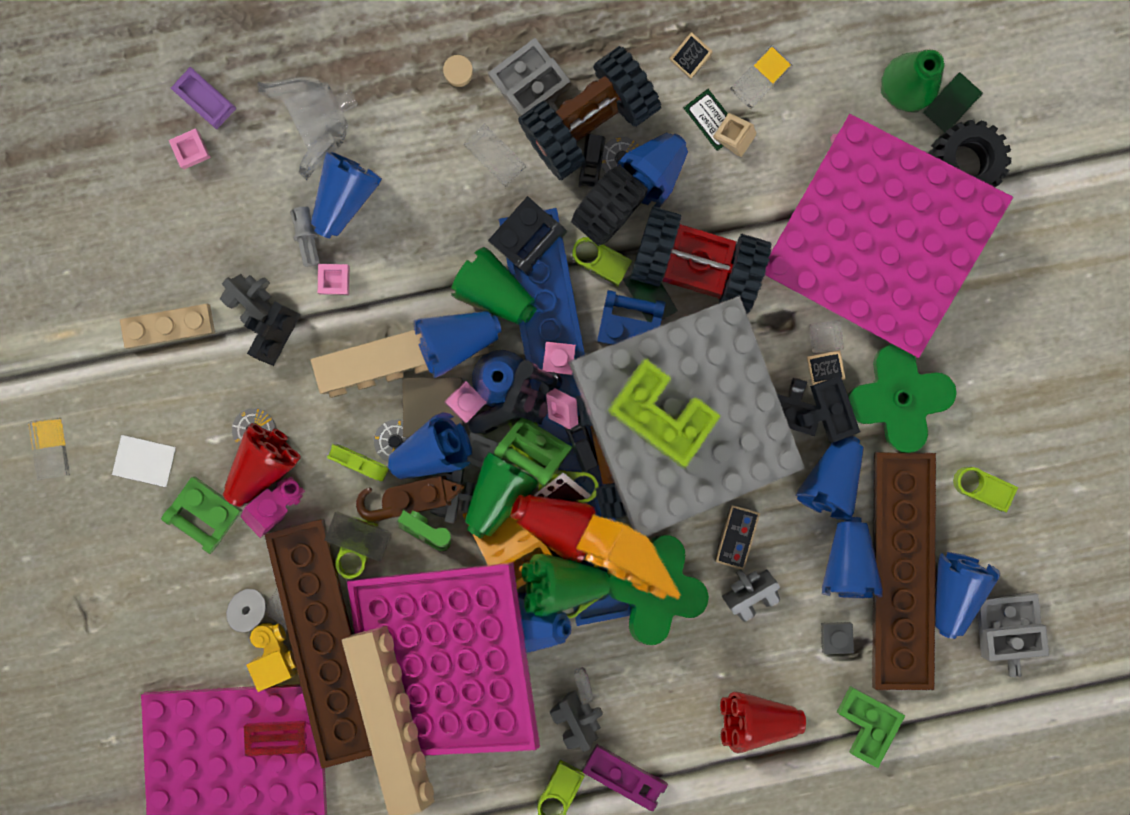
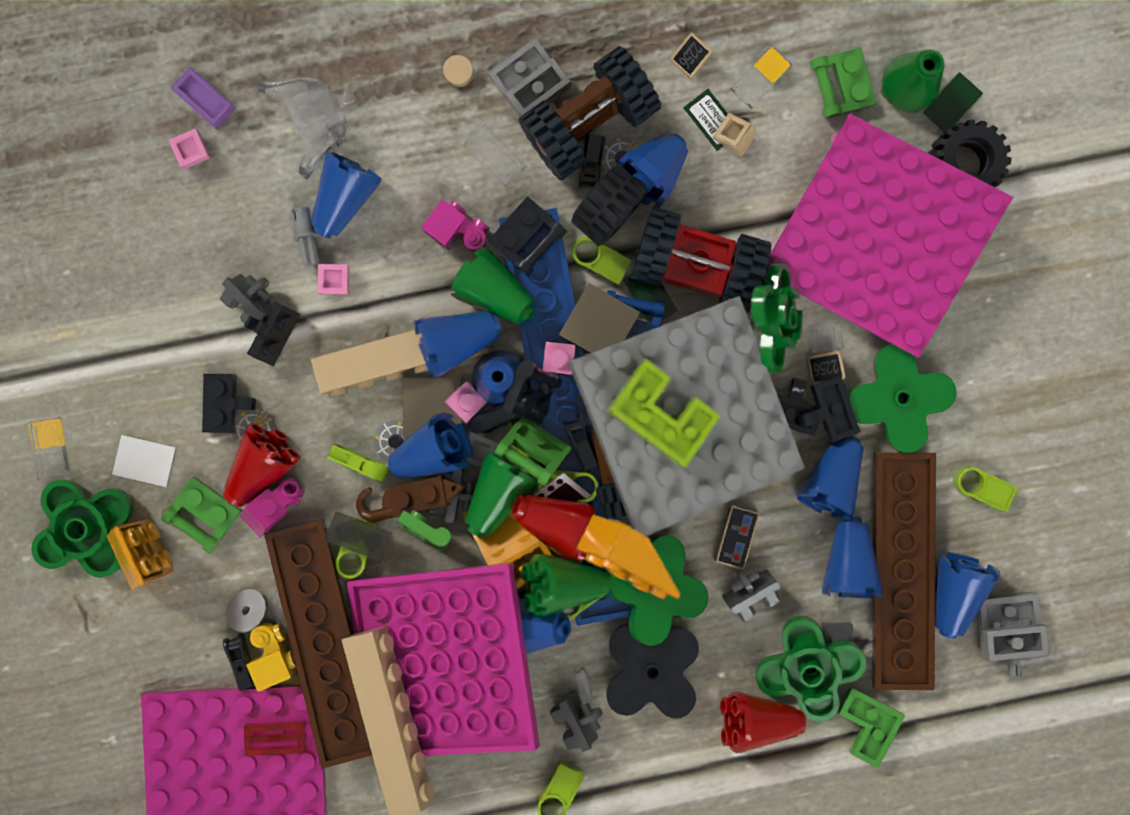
(64, 540): none -> green plant
(140, 552): none -> light orange slope
(167, 326): tan plate -> none
(221, 403): none -> black plate
(239, 668): none -> black bar
(449, 222): none -> dark pink brick
(562, 408): bright pink plate -> none
(598, 320): none -> dark tan tile
(624, 777): magenta plate -> none
(667, 689): none -> black plant
(776, 316): none -> green plant
(816, 687): none -> green plant
(851, 79): none -> bright green plate

